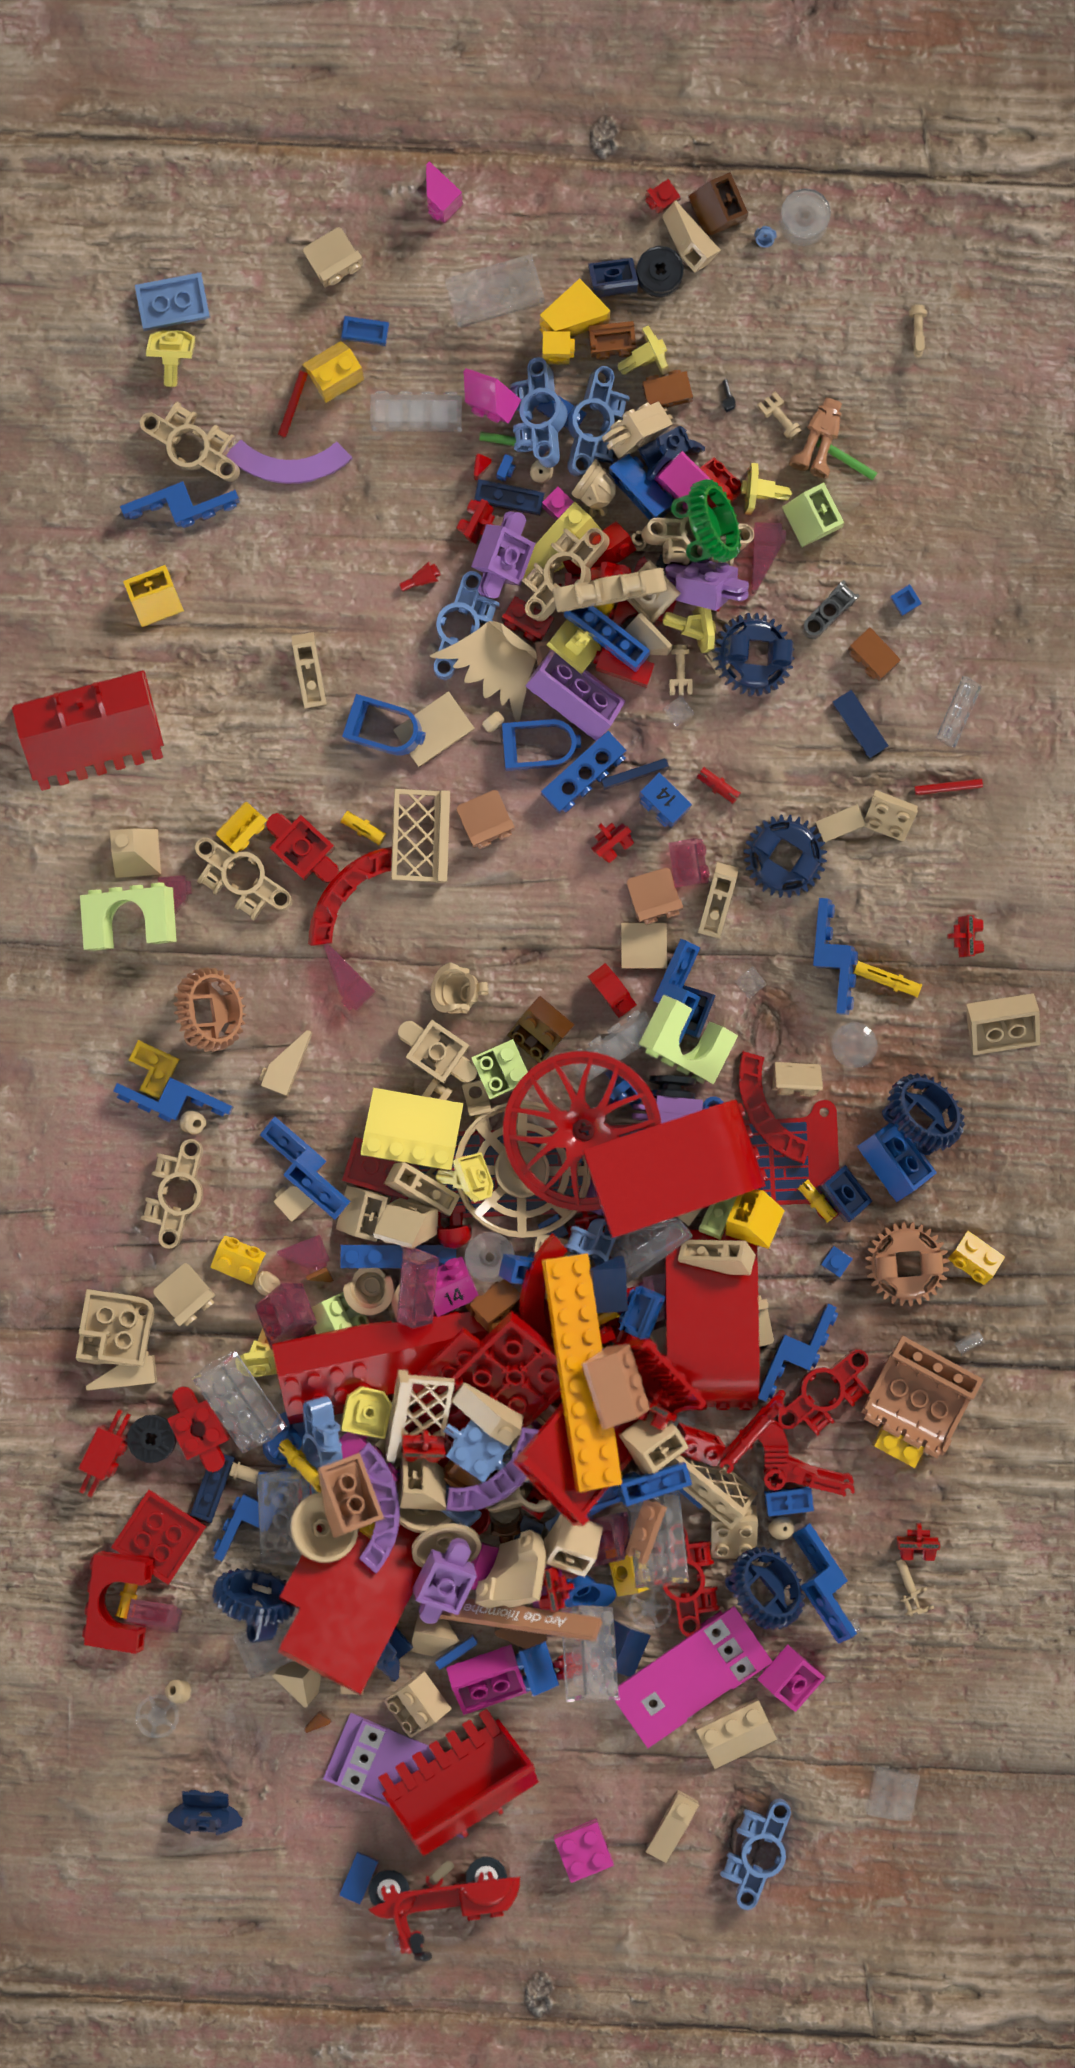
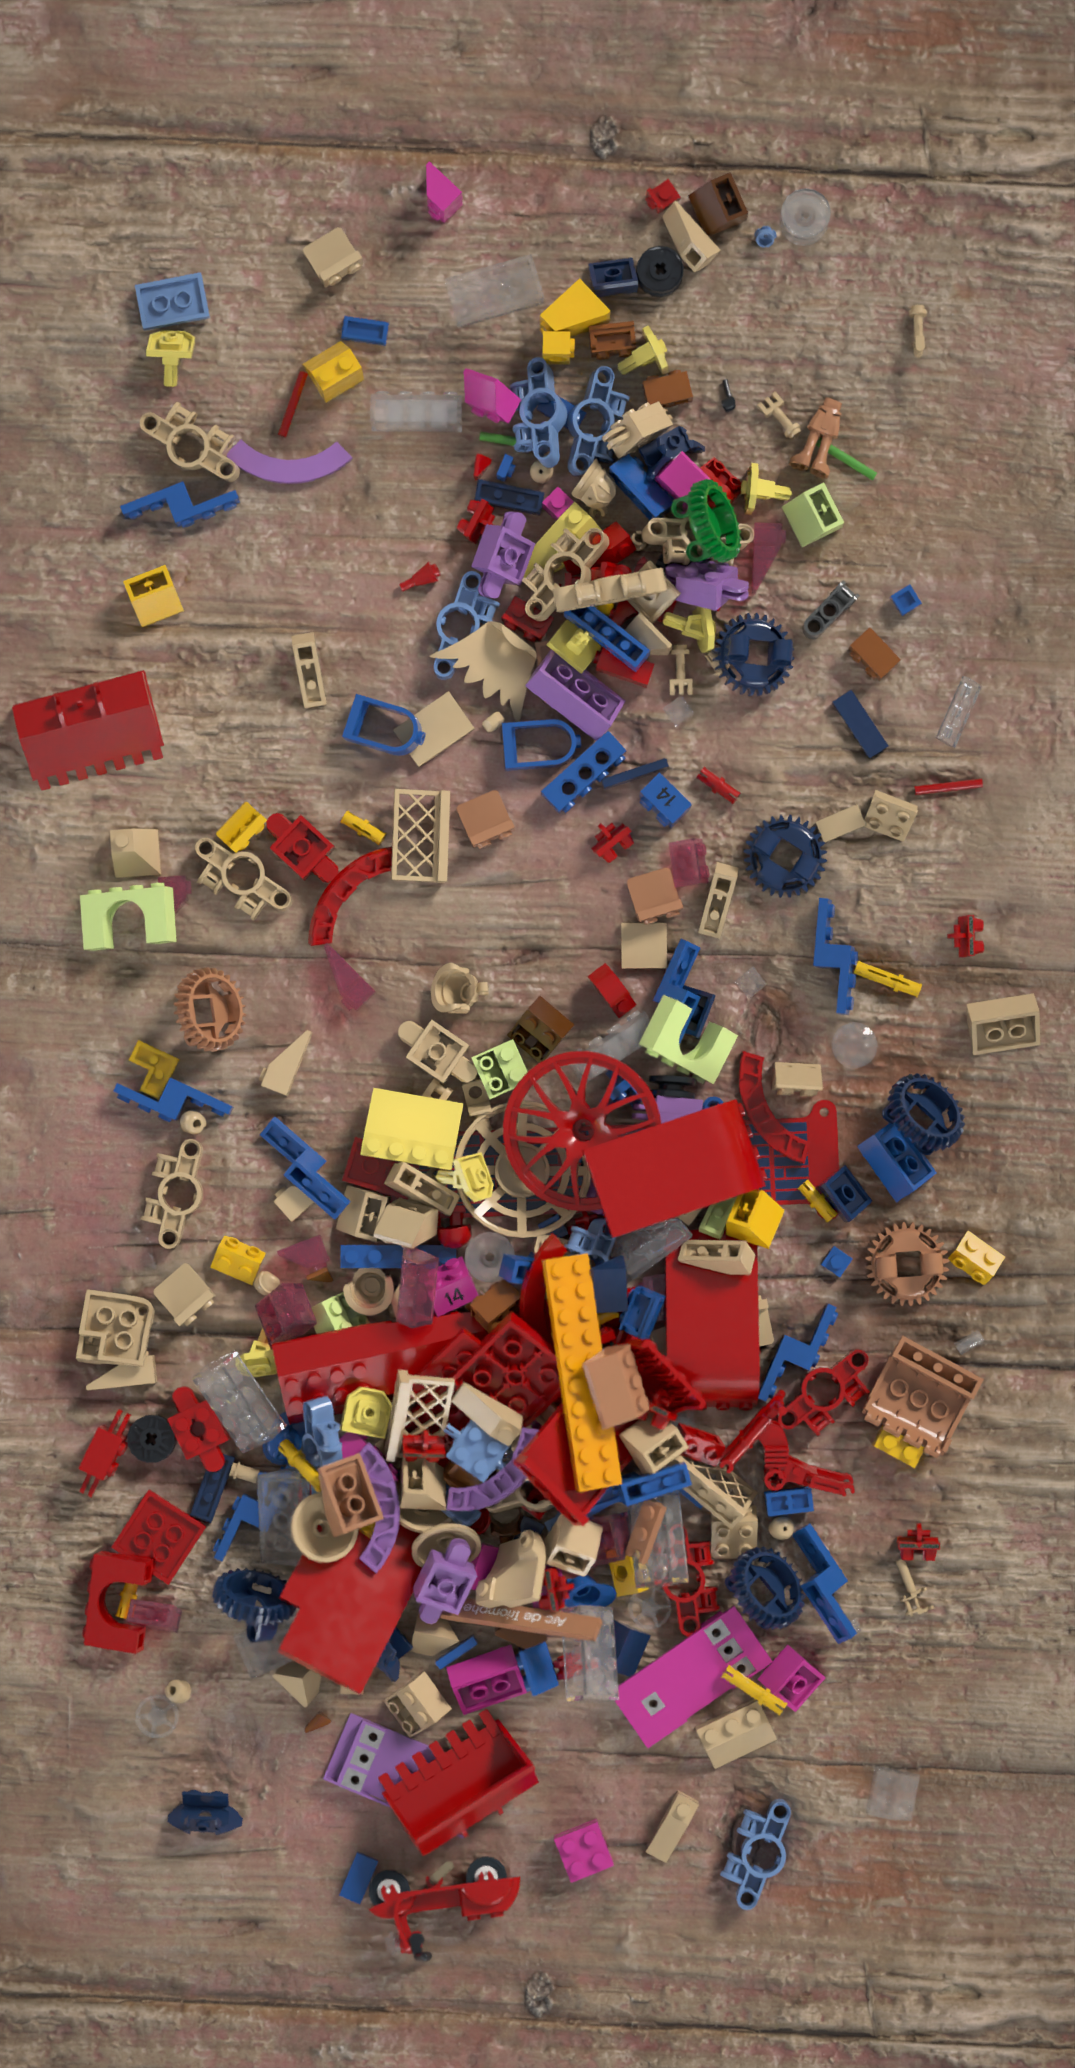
(754, 1690): none -> yellow pin

